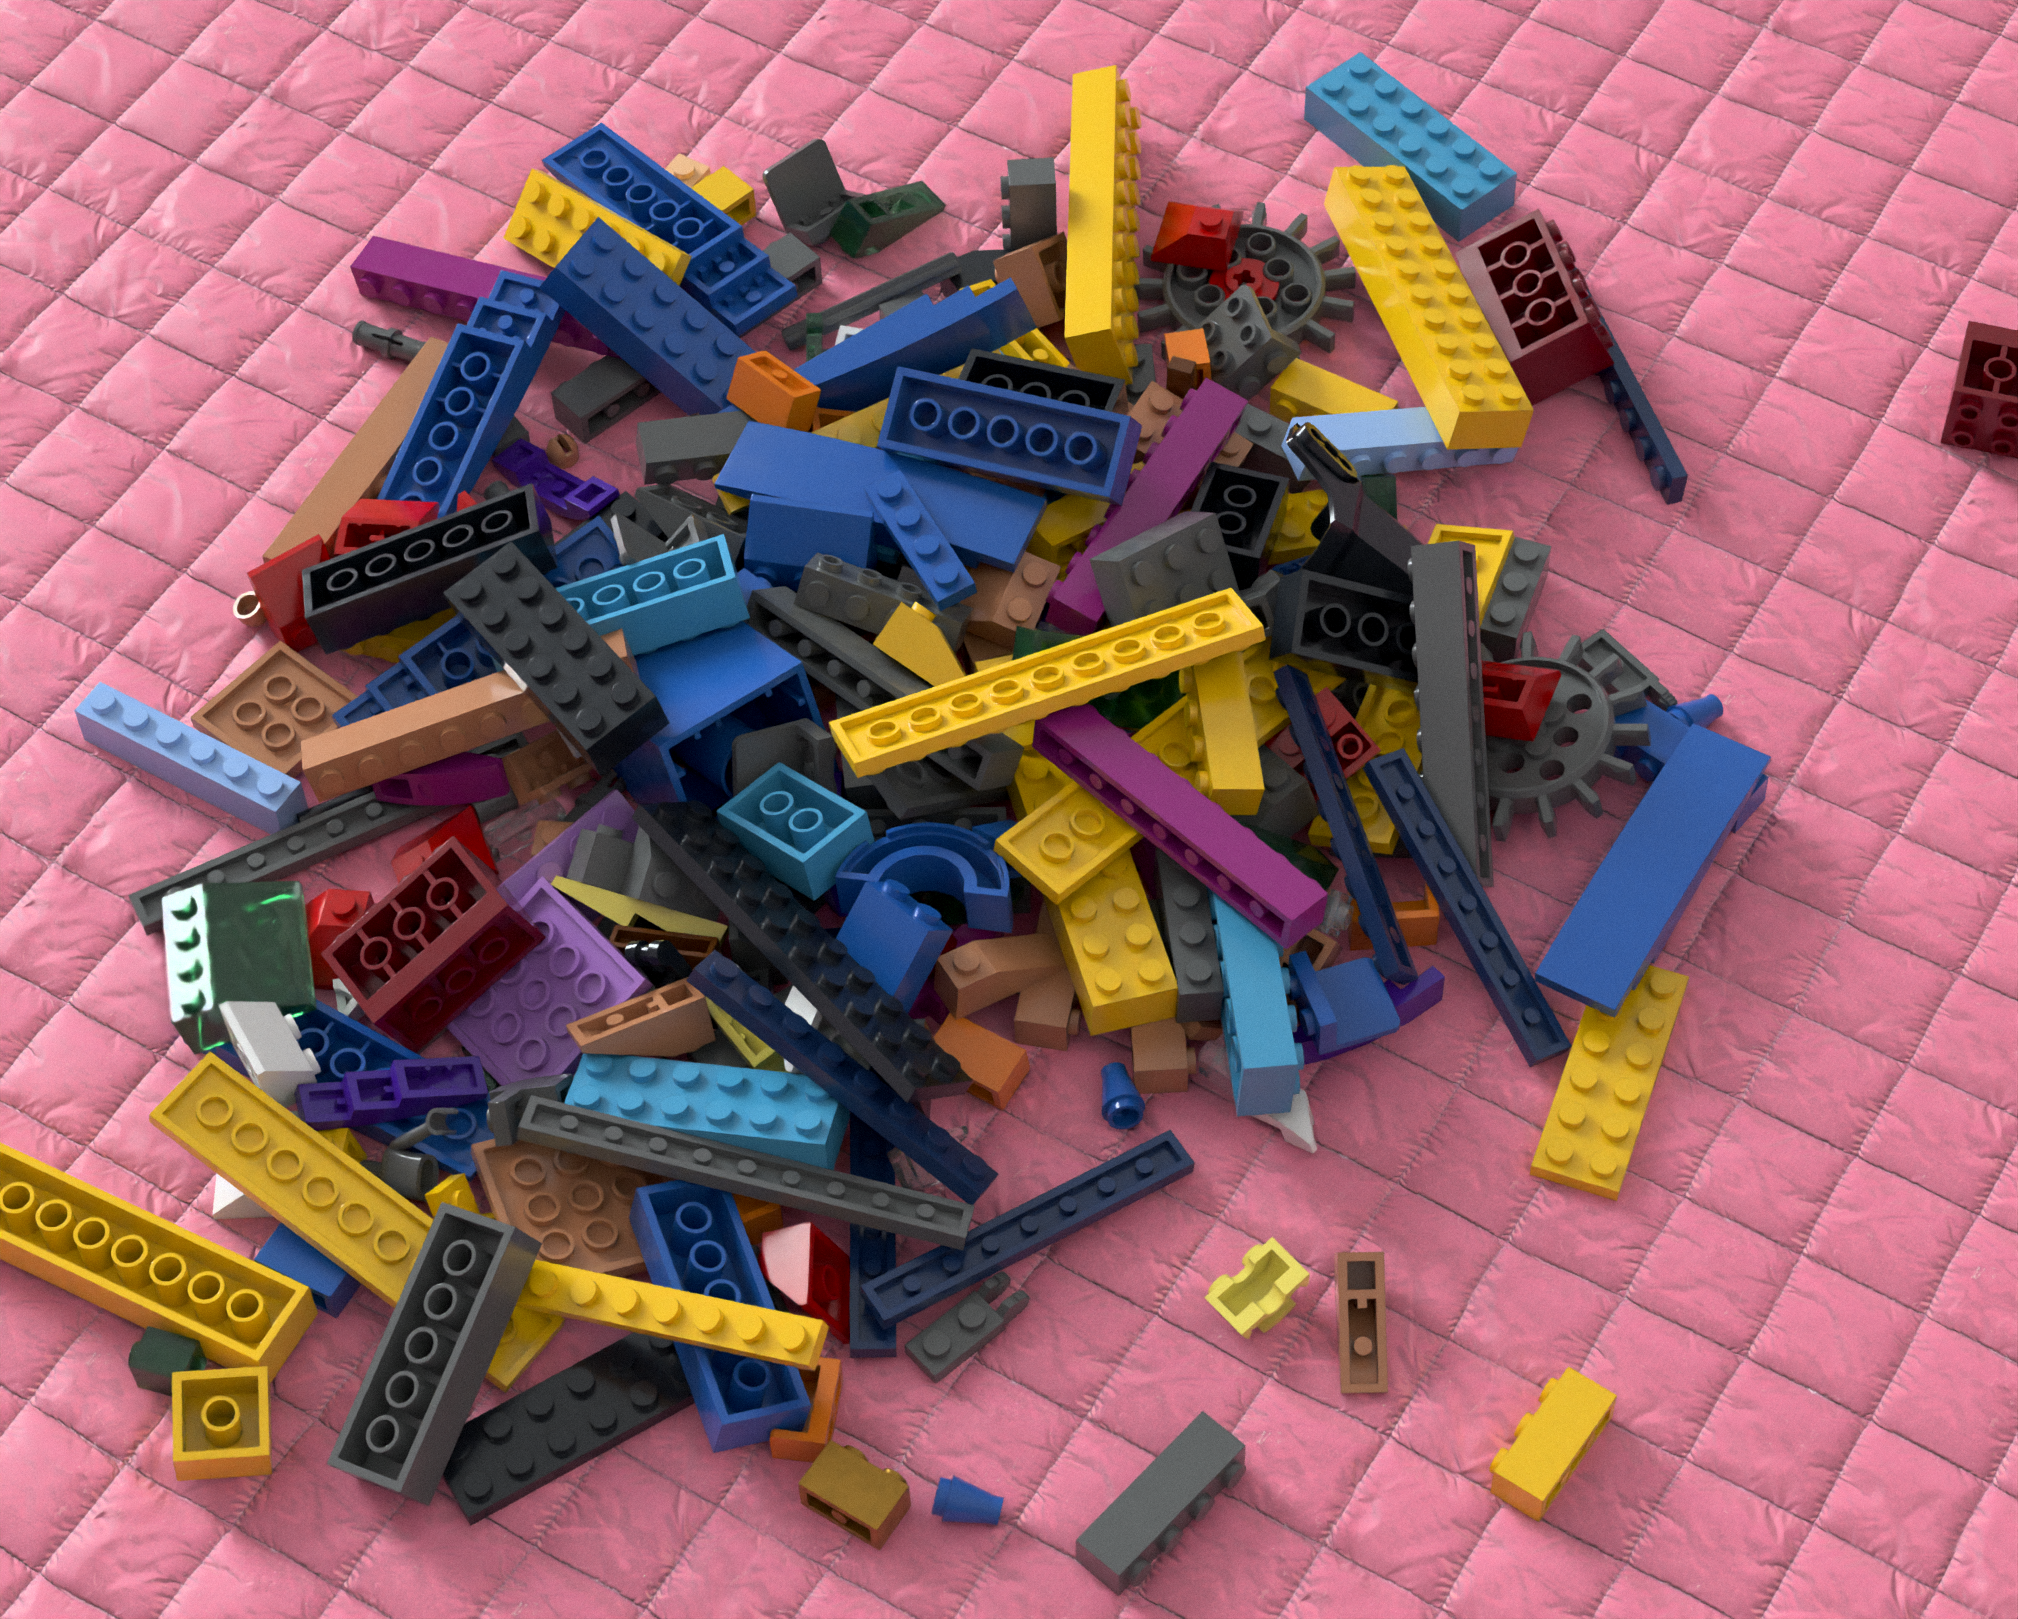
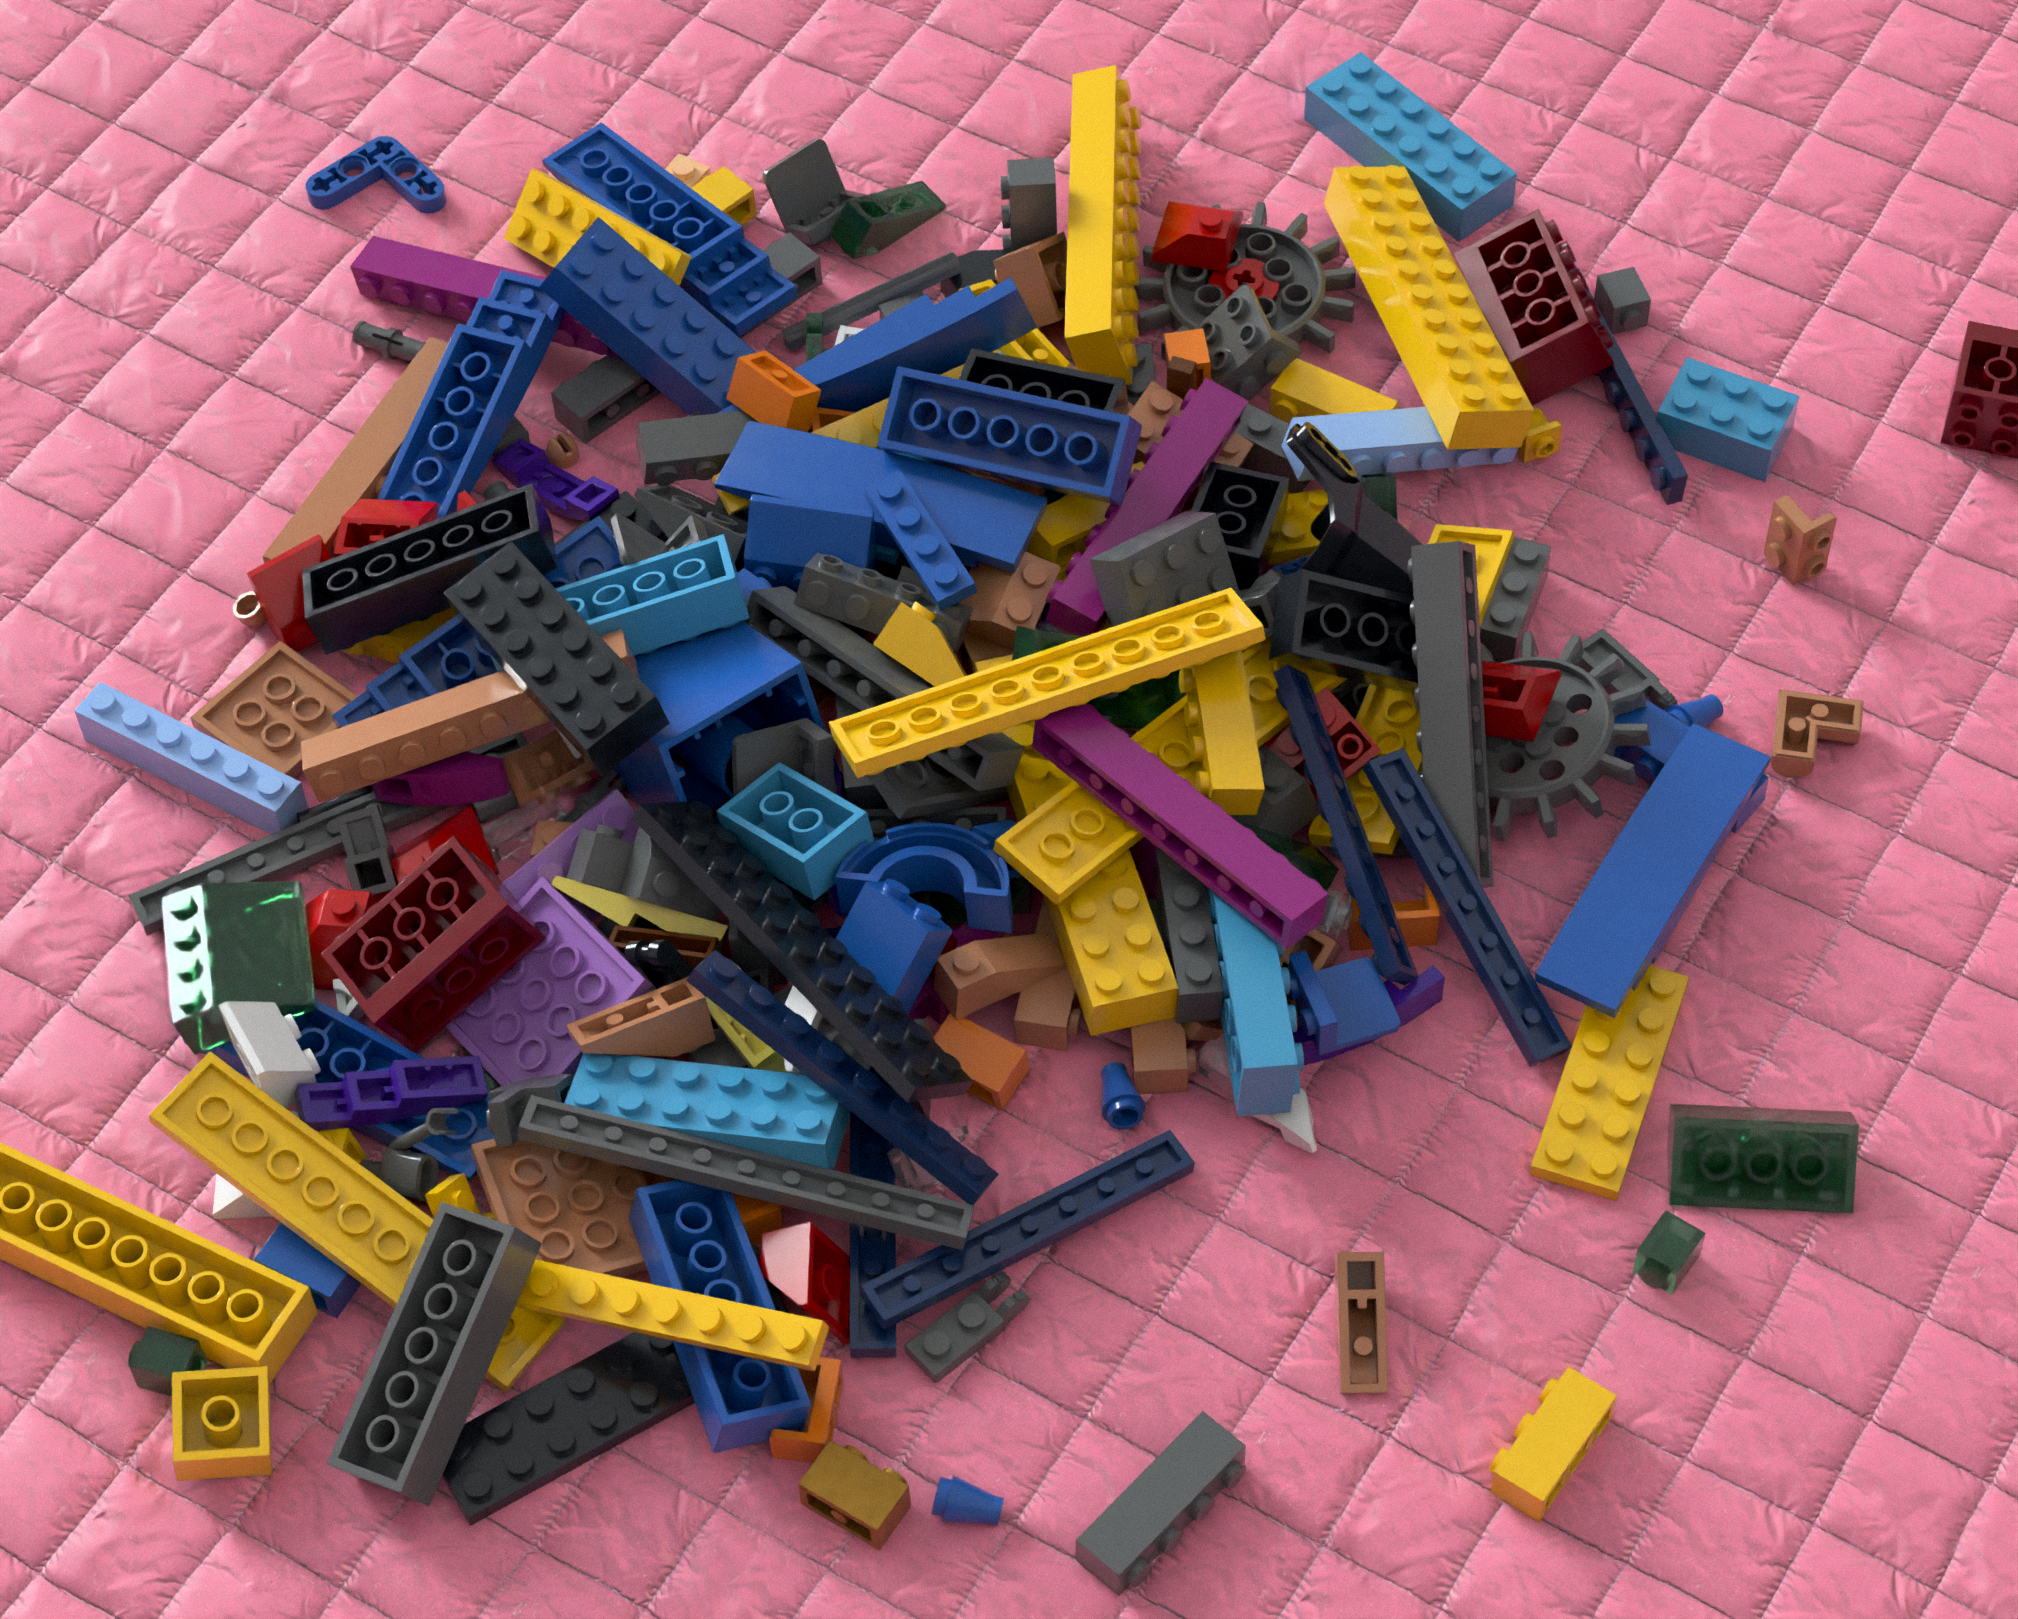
(367, 850): none -> dark grey brick
(378, 159): none -> blue beam
(1261, 1291): light yellow cylinder -> none
(1541, 438): none -> yellow bracket
(1622, 300): none -> dark grey brick
(1668, 1252): none -> clear green brick
(1727, 418): none -> dark azure brick
(1762, 1158): none -> clear green slope
(1796, 542): none -> nougat bracket
(1803, 720): none -> nougat brick

